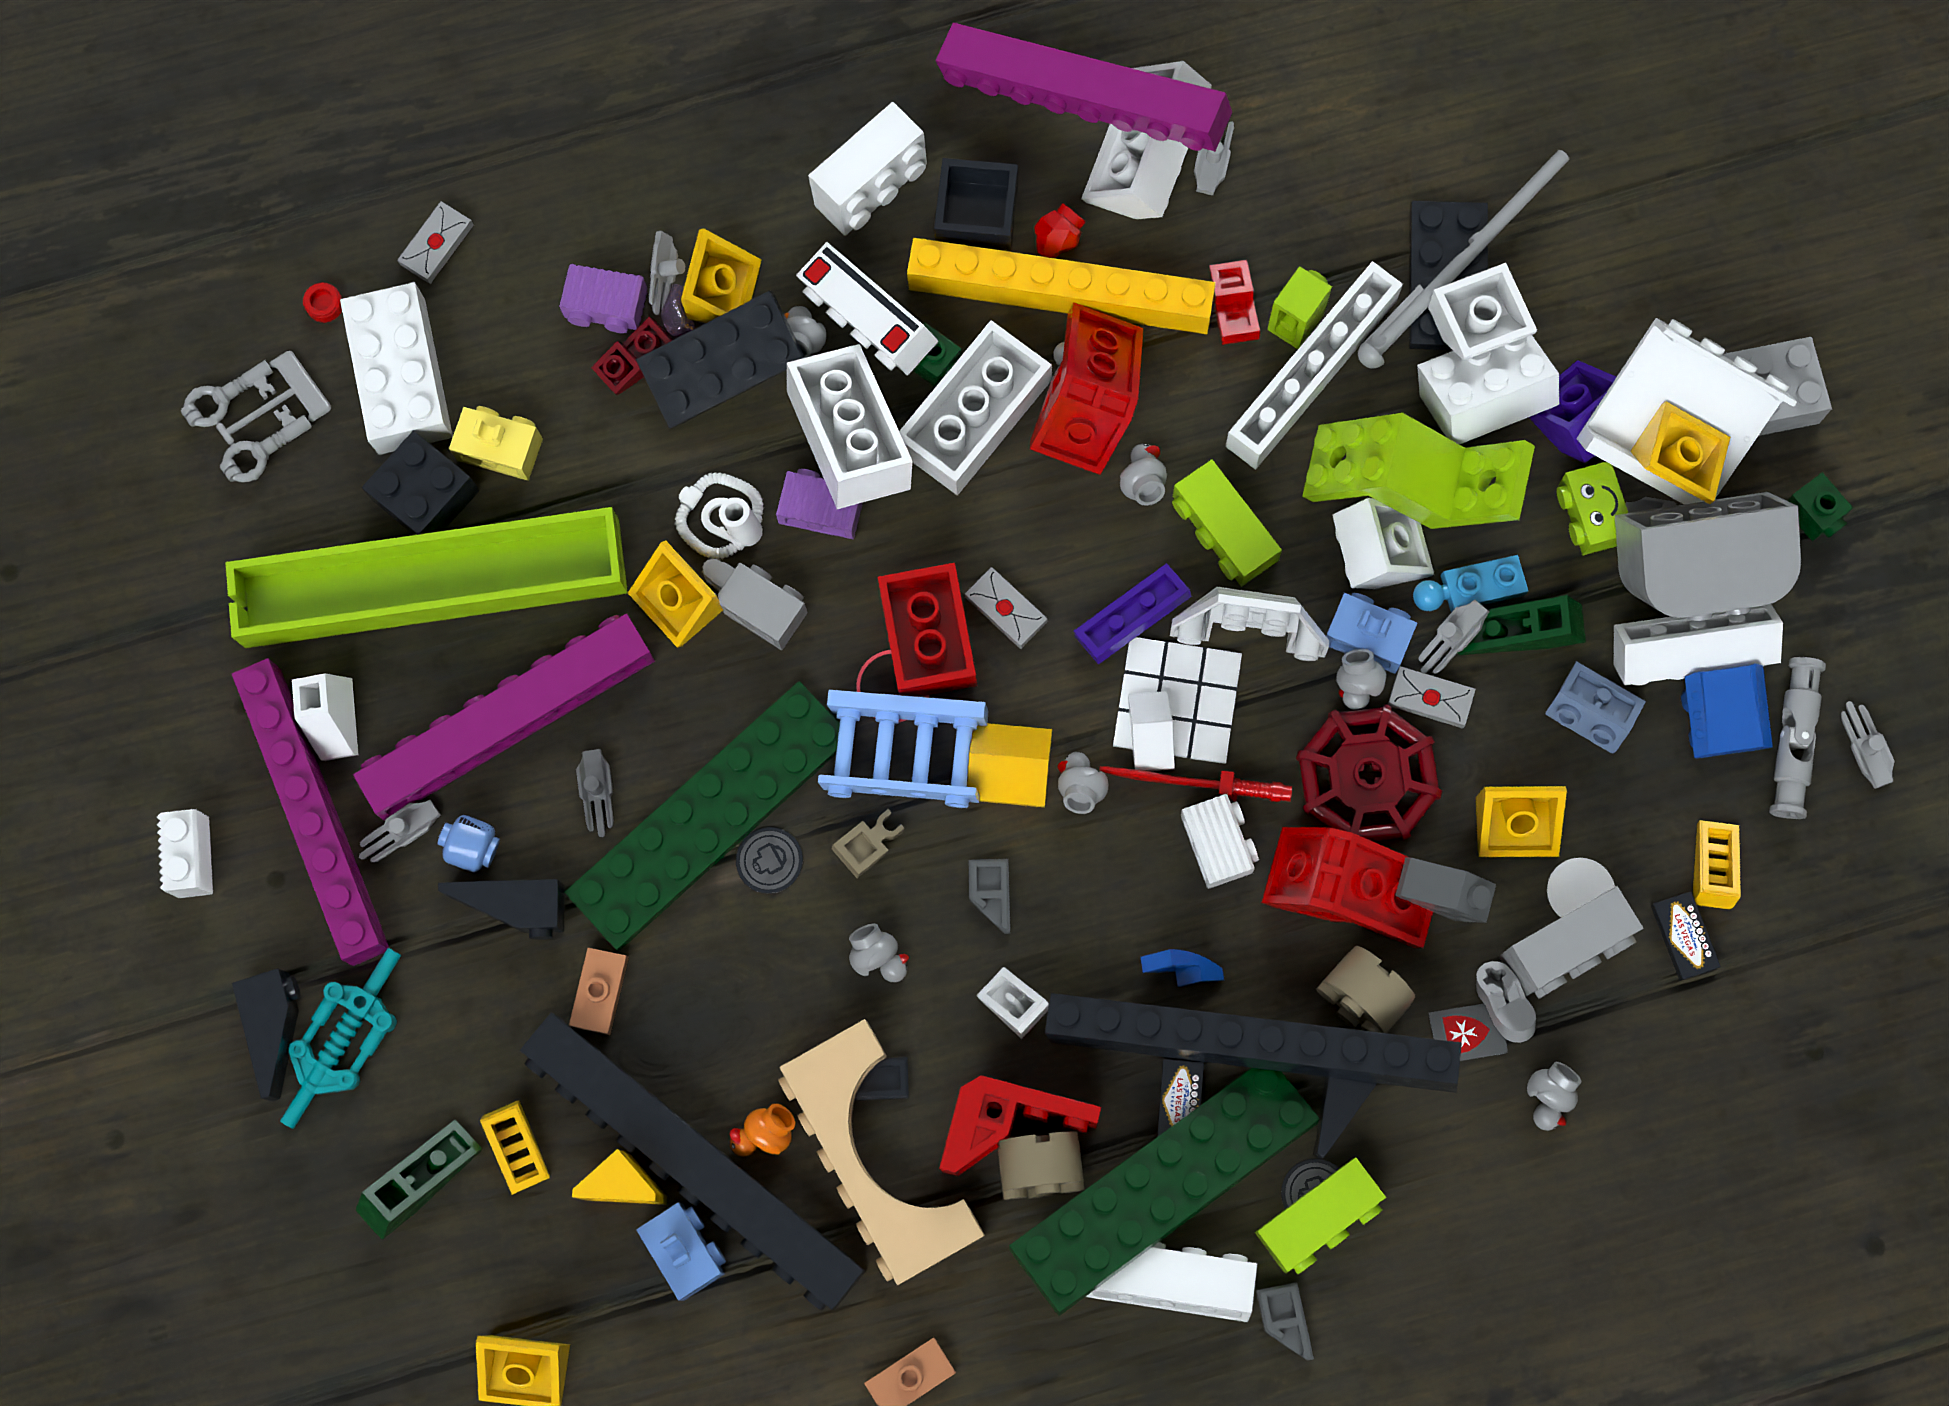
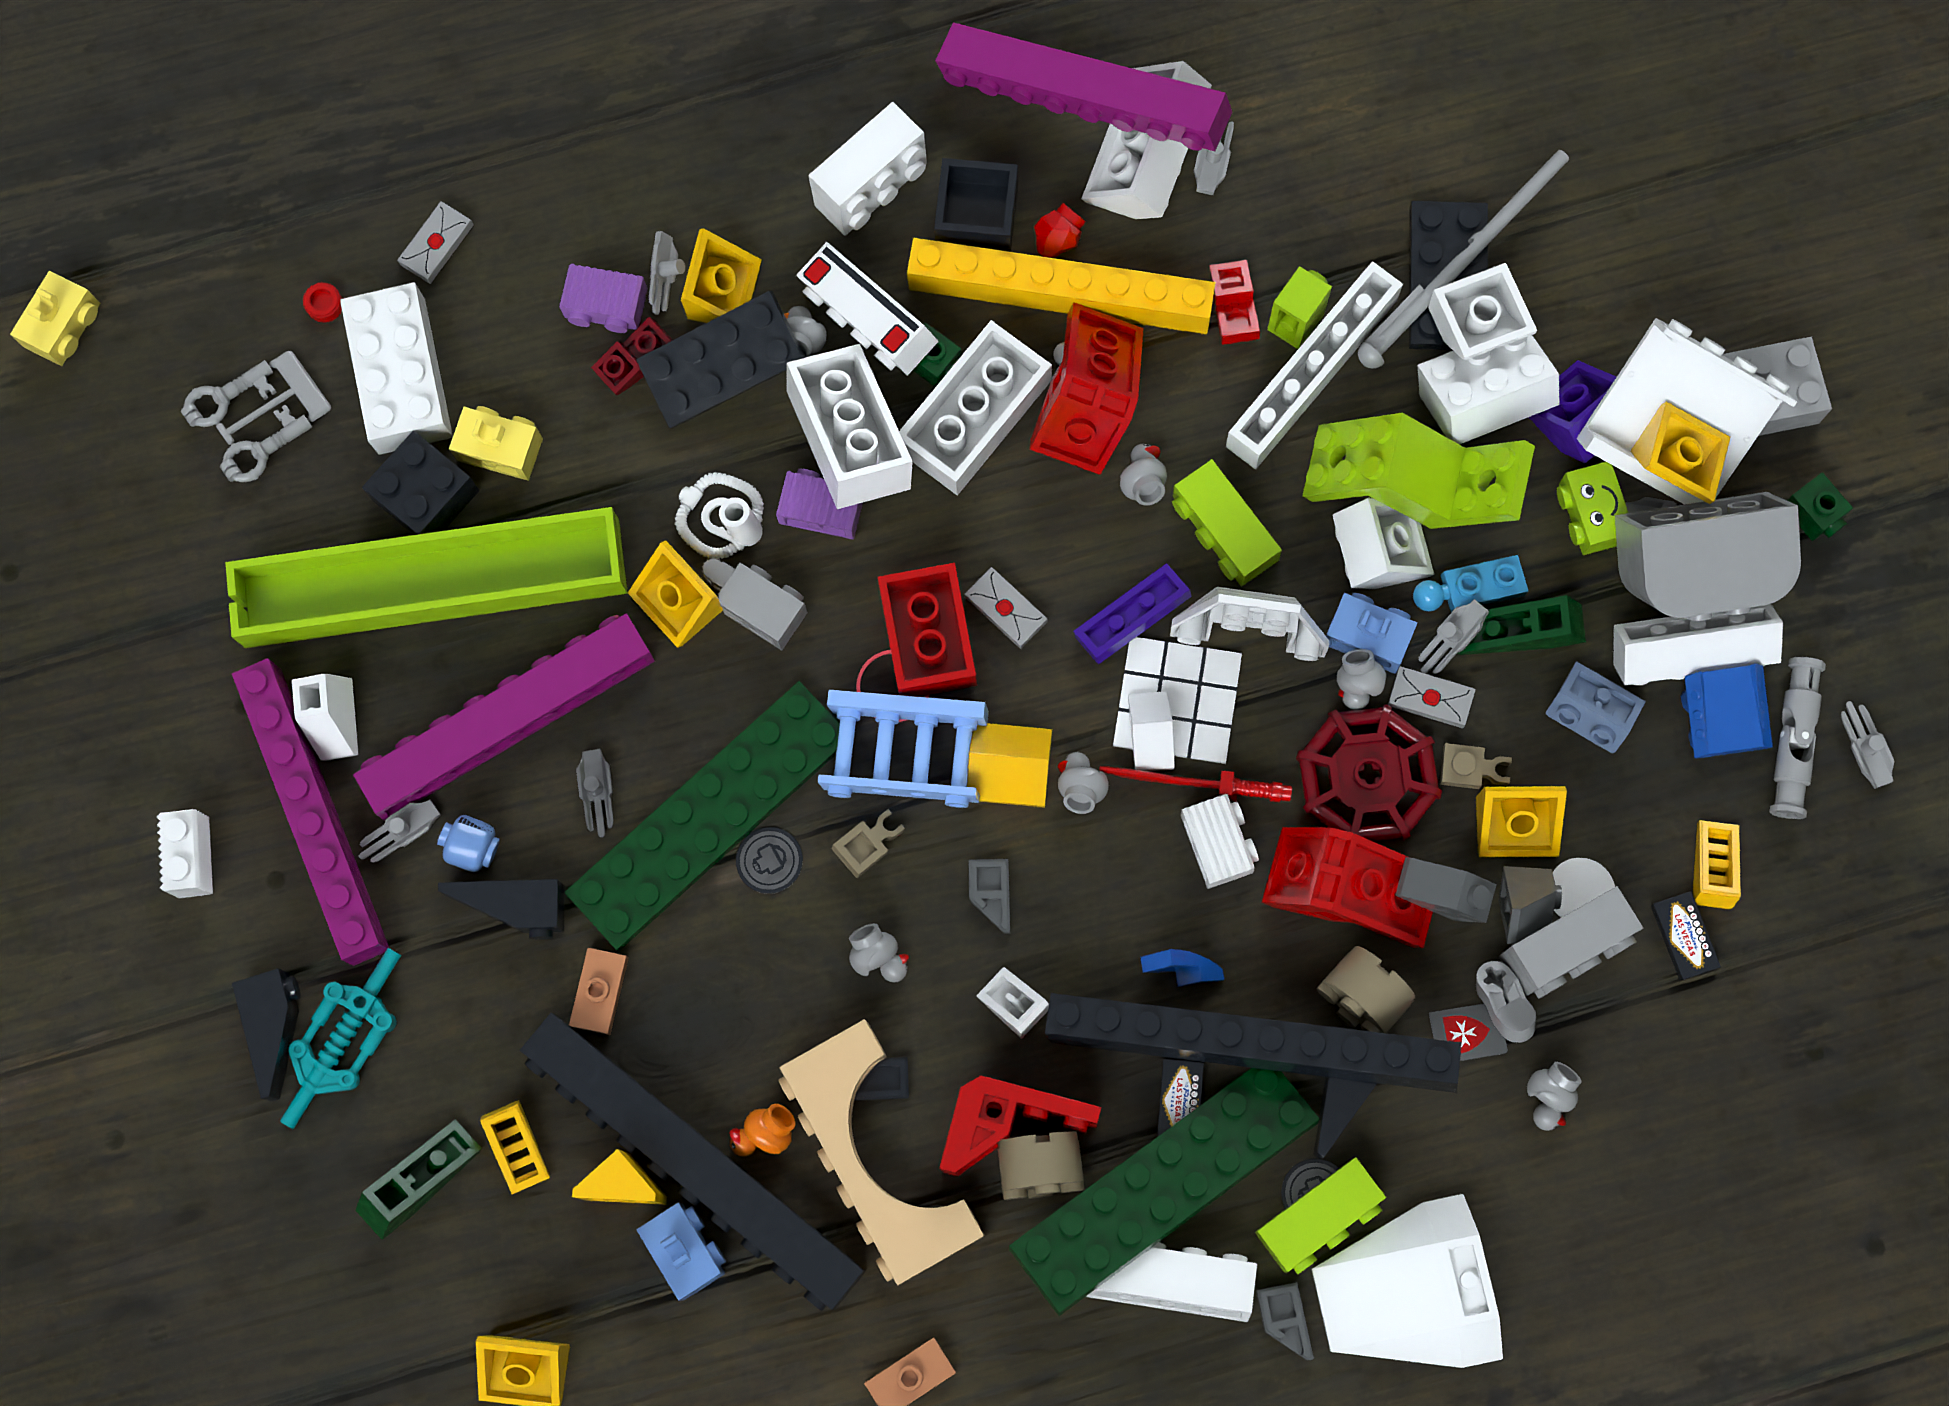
(56, 318): none -> light yellow brick
(673, 315): clear purple arm -> none
(1413, 1291): none -> white wedge
(1466, 767): none -> dark tan plate
(1527, 901): none -> dark grey slope

